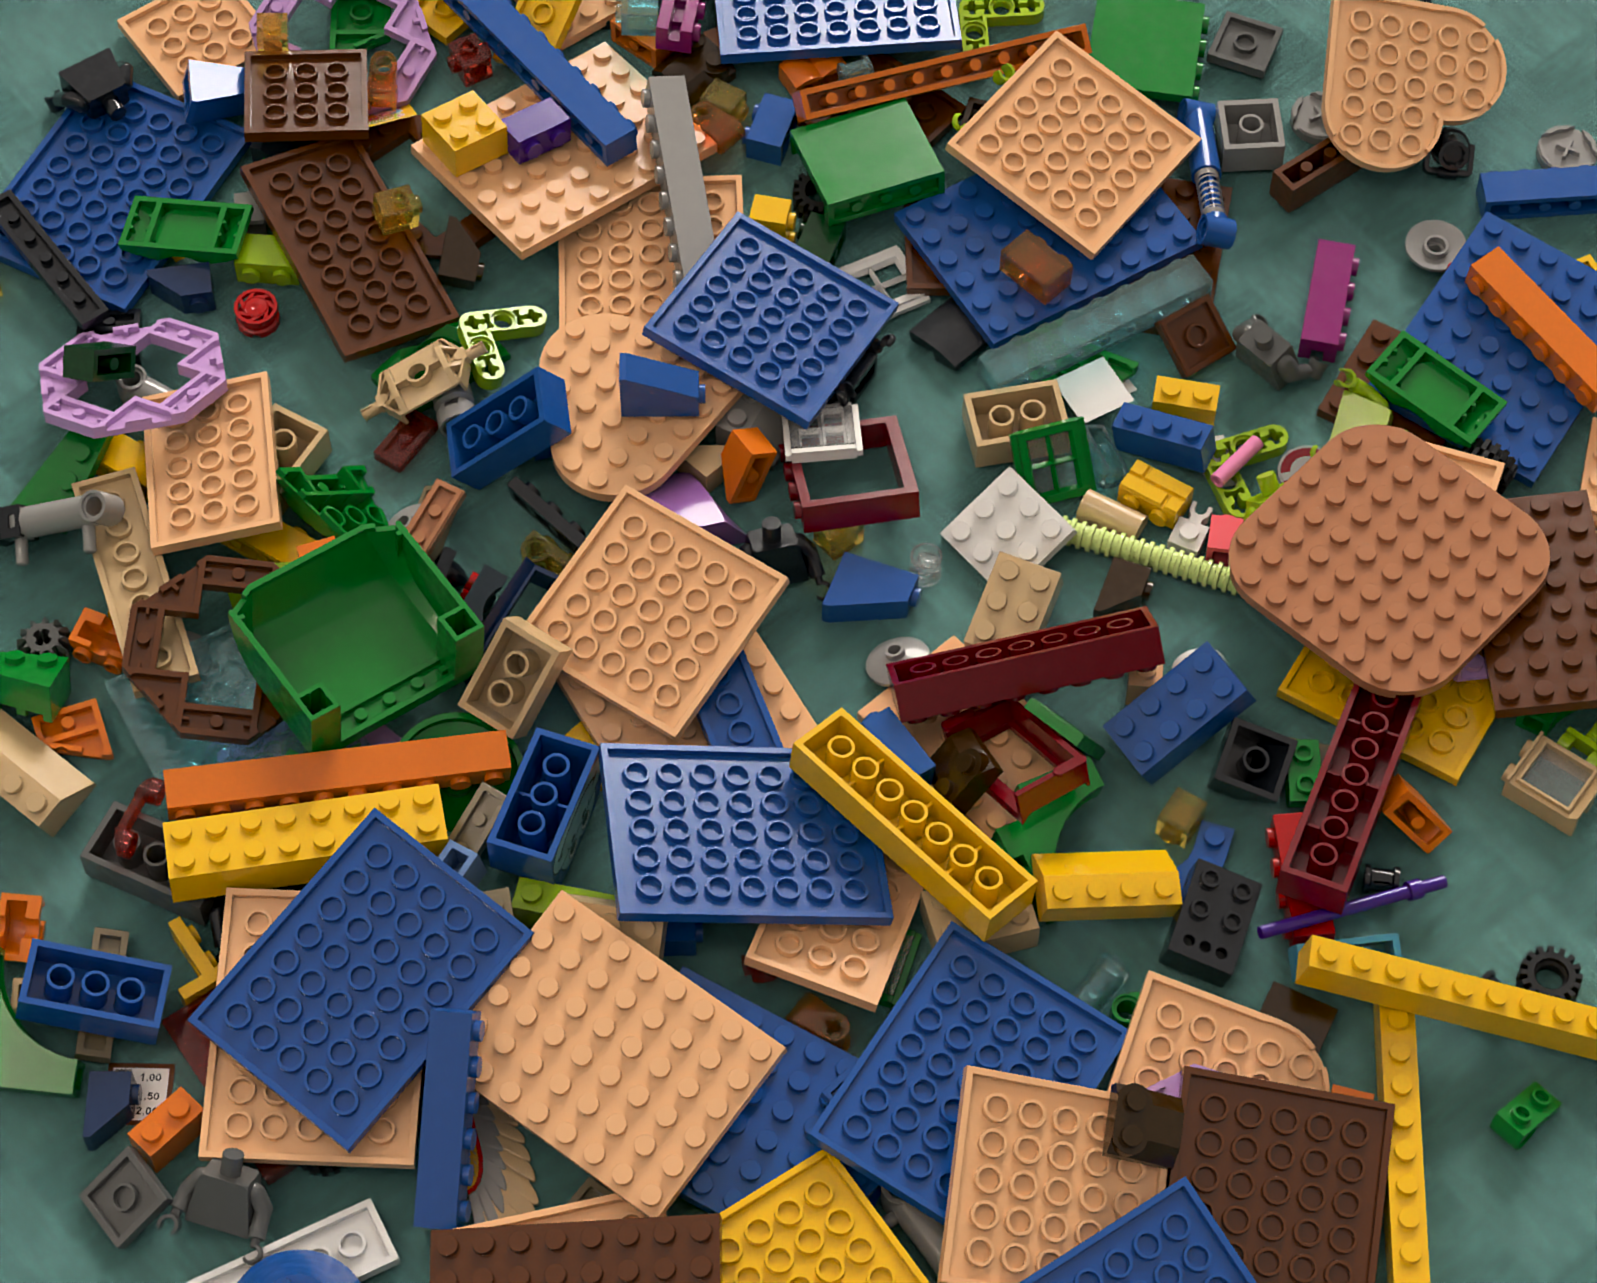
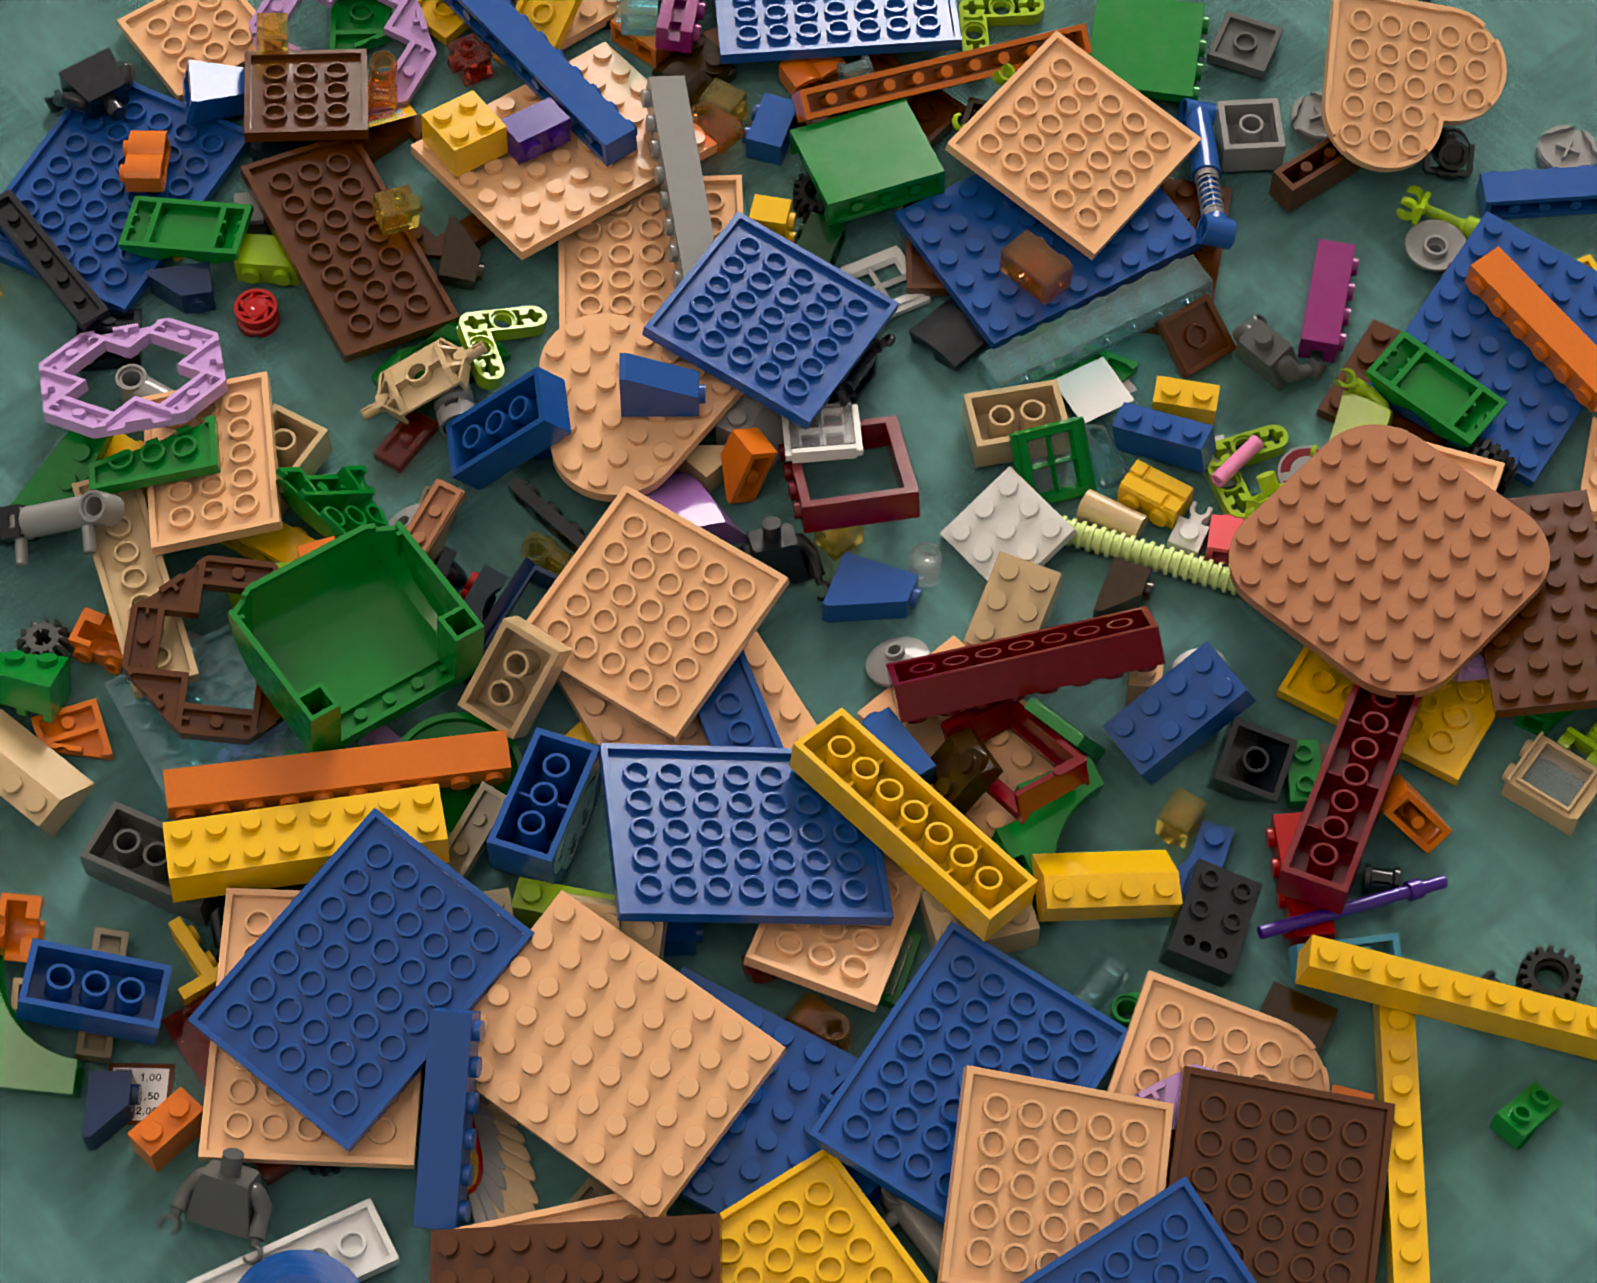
(99, 361): dark green brick -> none
(126, 1197): dark grey plate -> none
(145, 161): none -> orange brick
(150, 792): clear red bar -> none
(176, 458): none -> green wing
(464, 862): medium blue brick -> none
(1143, 1126): dark brown slope -> none
(1421, 208): none -> lime bar

